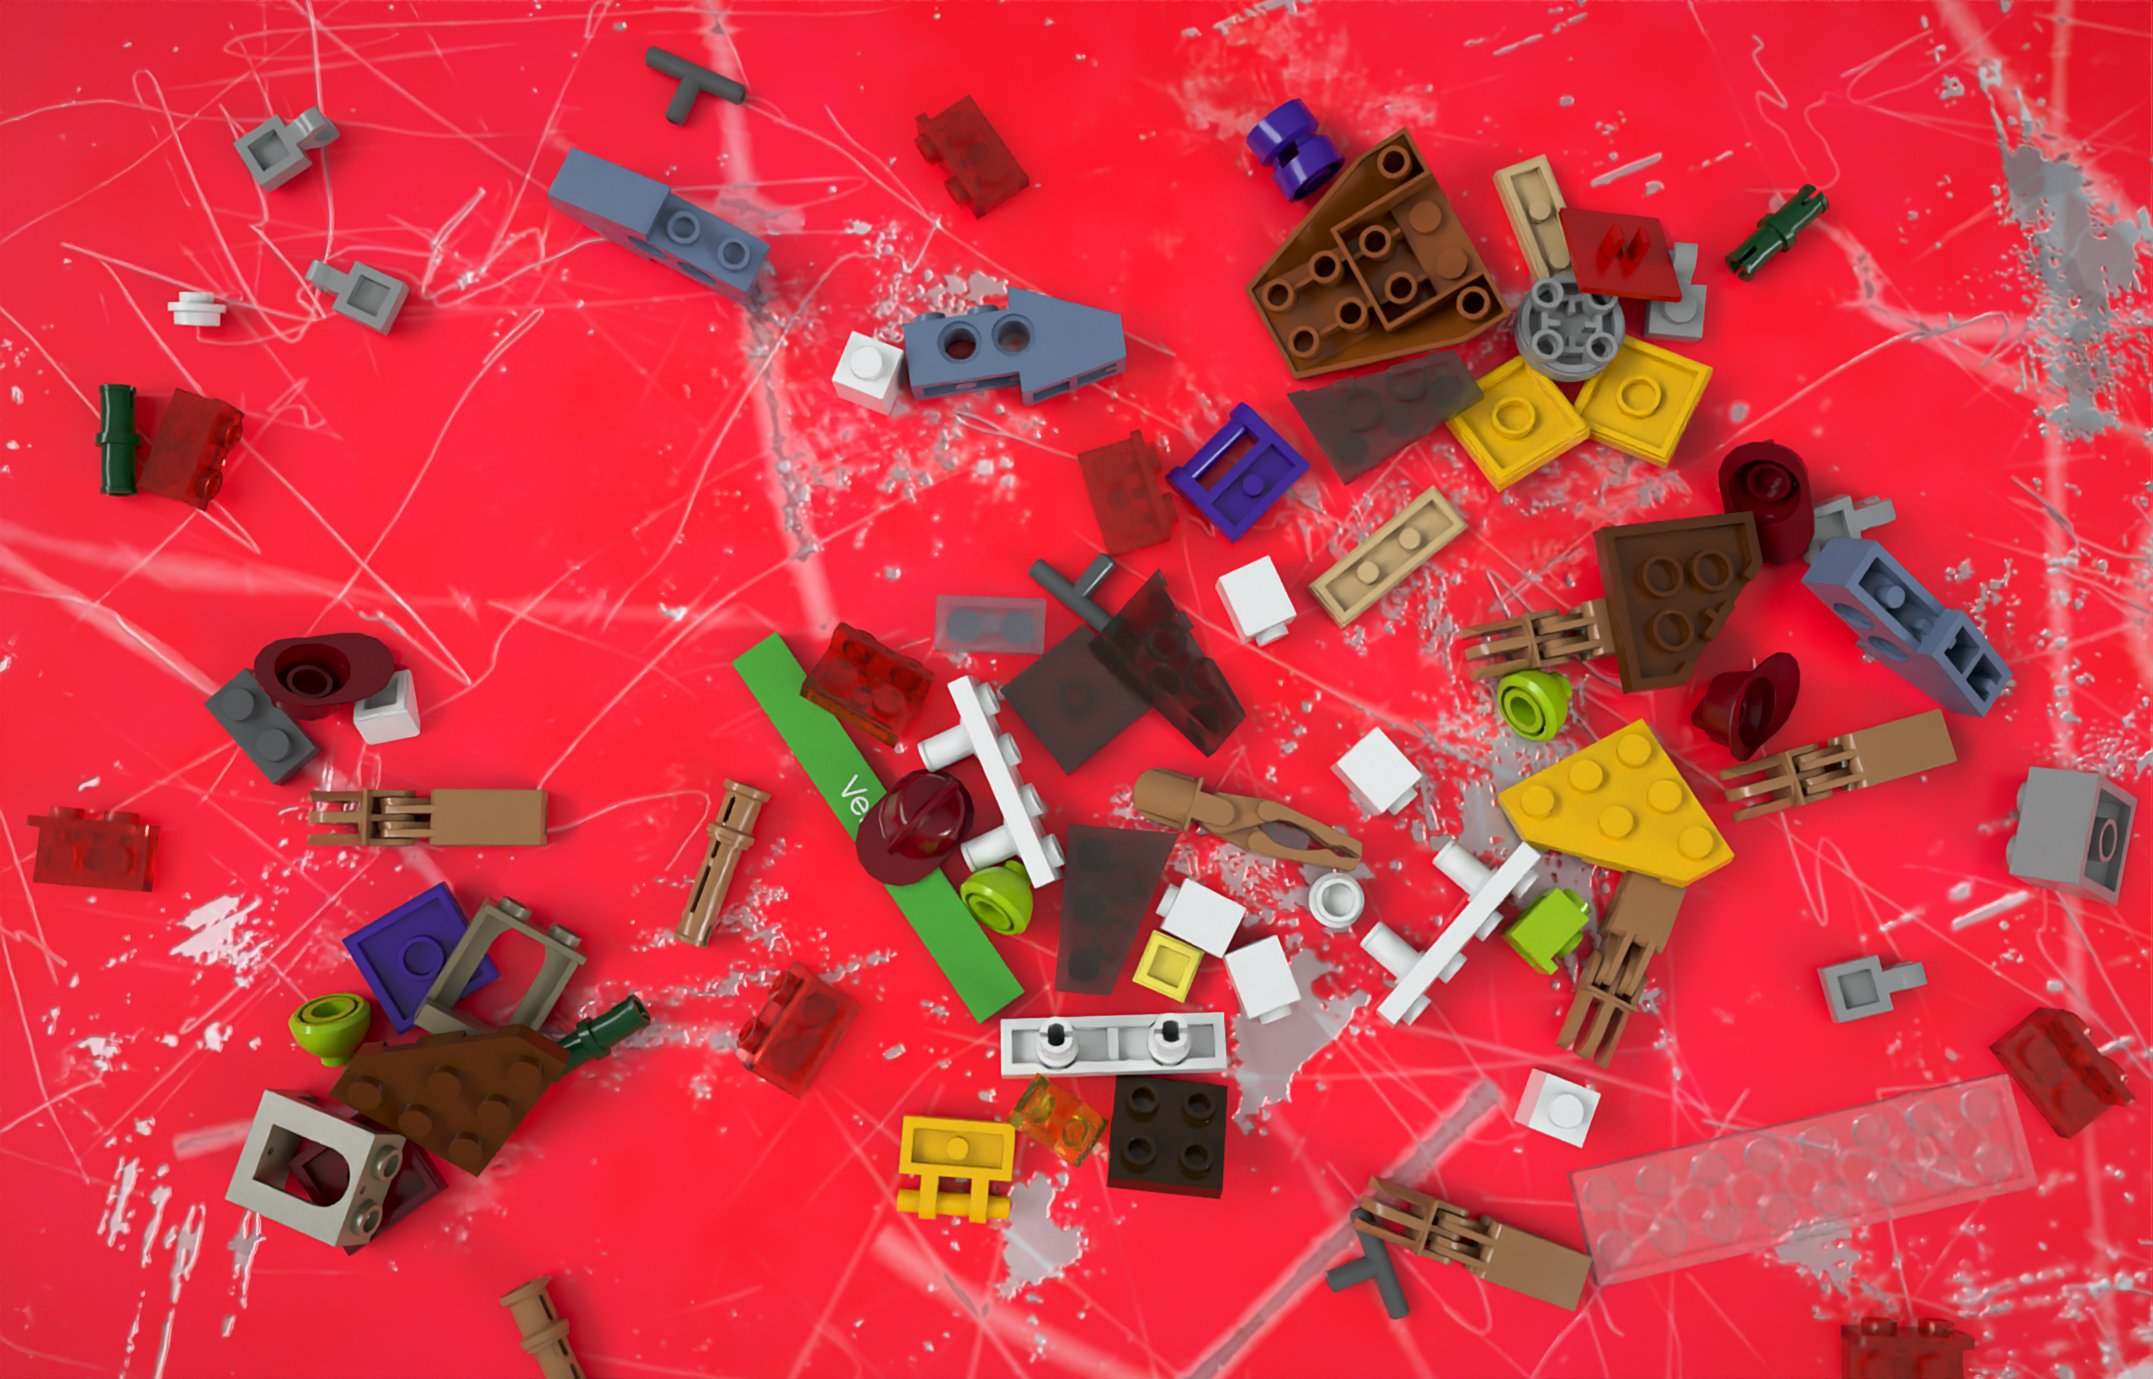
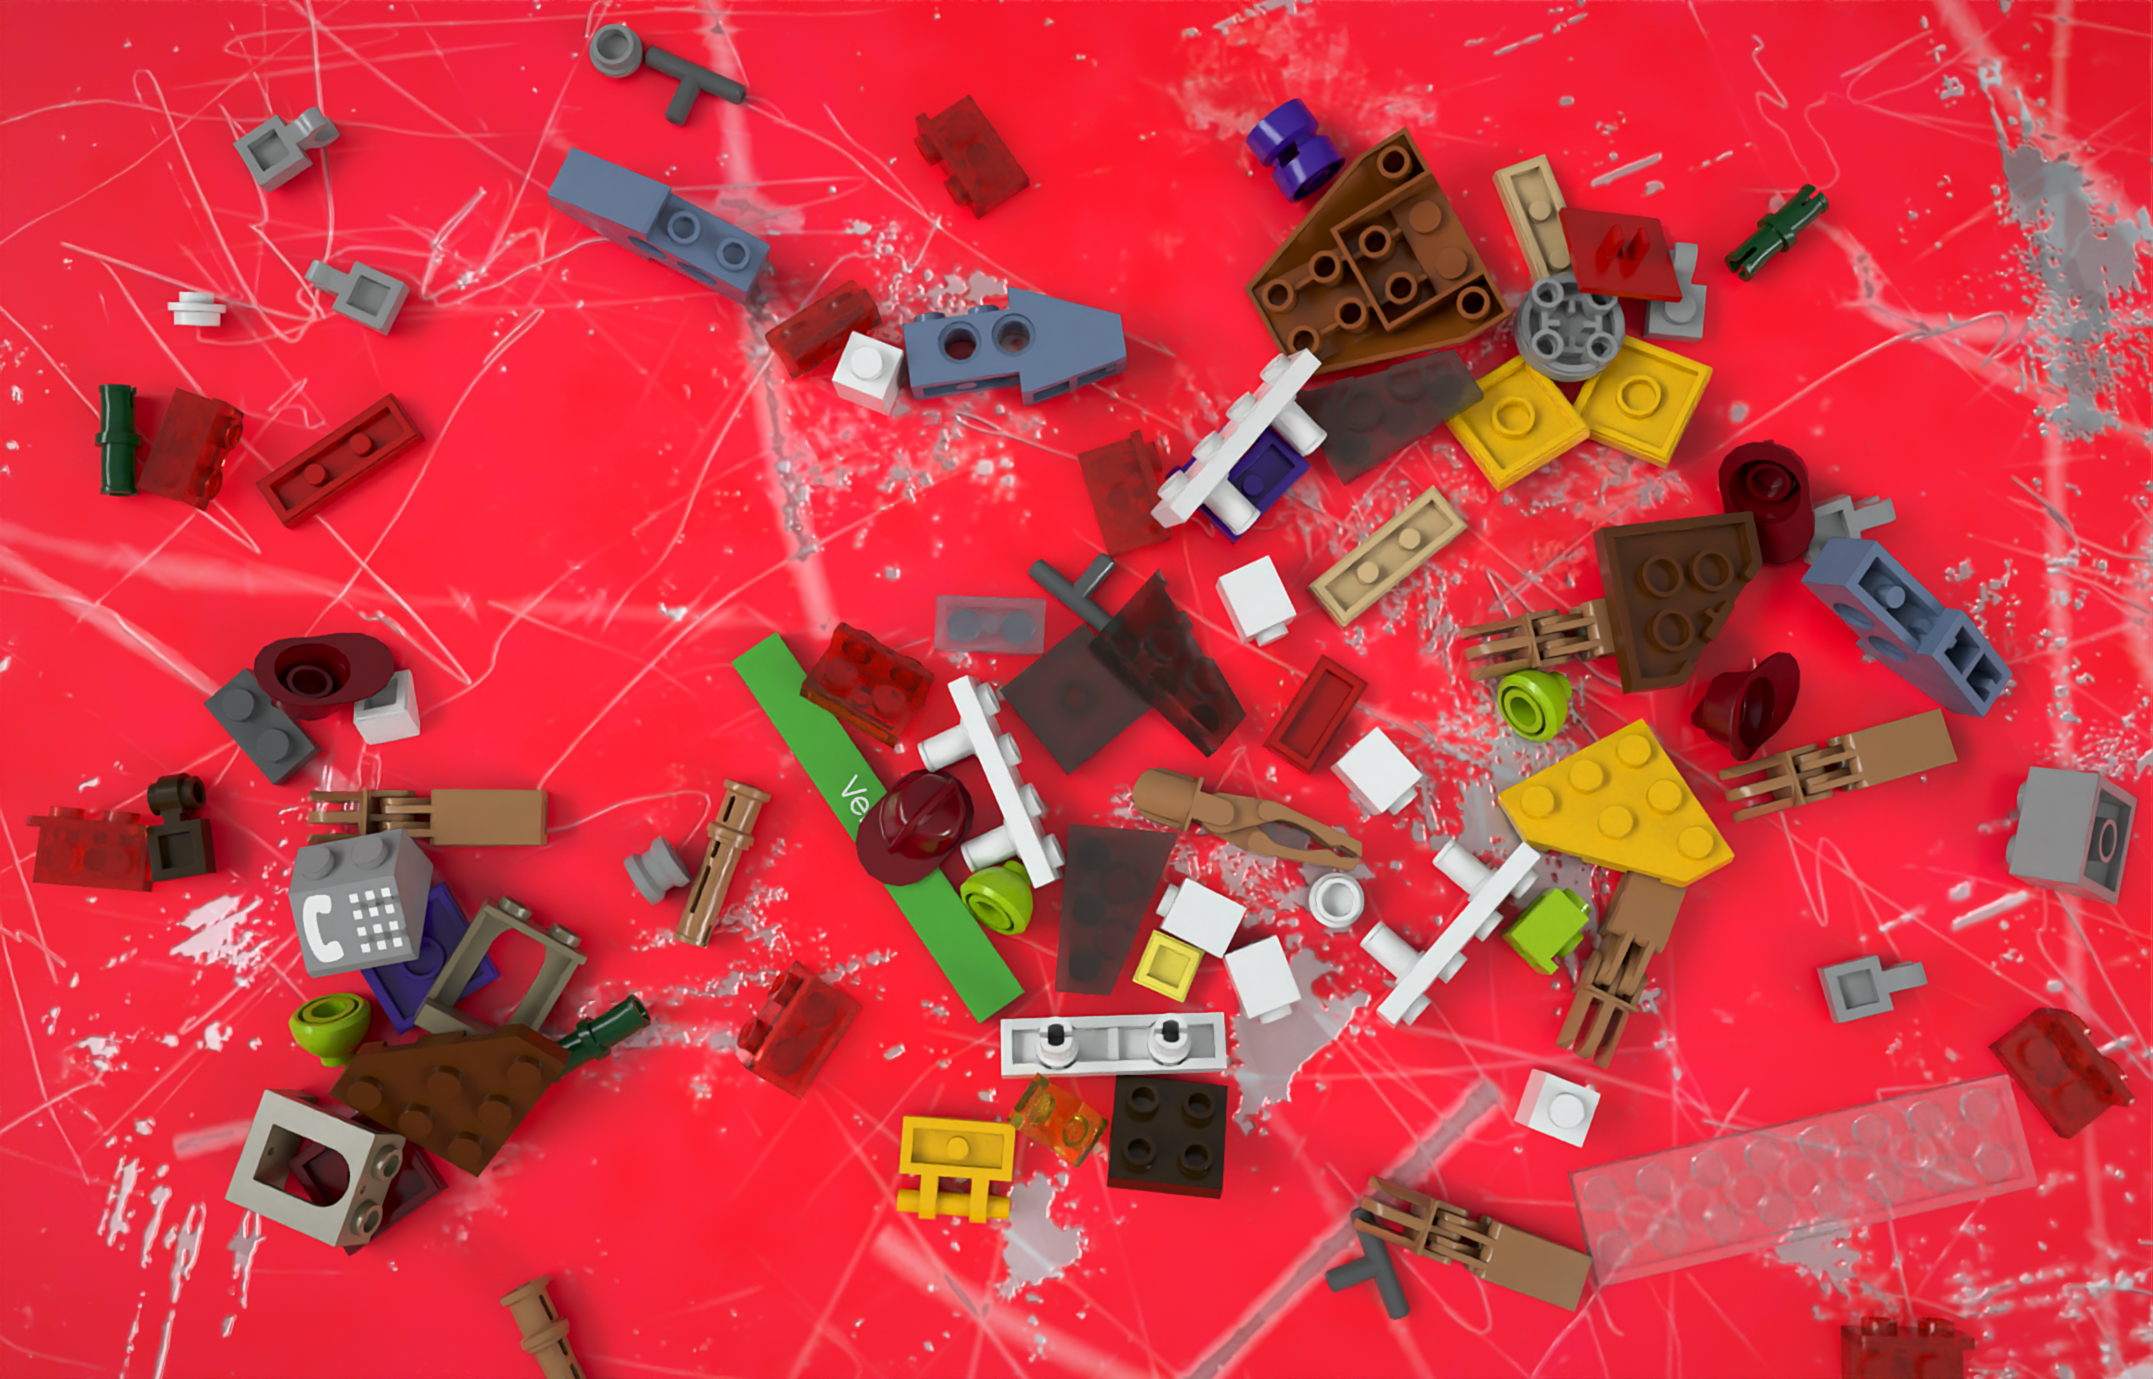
(180, 845): none -> dark brown plate
(340, 461): none -> red tile
(360, 902): none -> light grey slope
(616, 51): none -> light grey plate
(657, 870): none -> light grey wheel
(823, 328): none -> clear red bracket
(1217, 453): none -> white plate
(1315, 715): none -> red tile

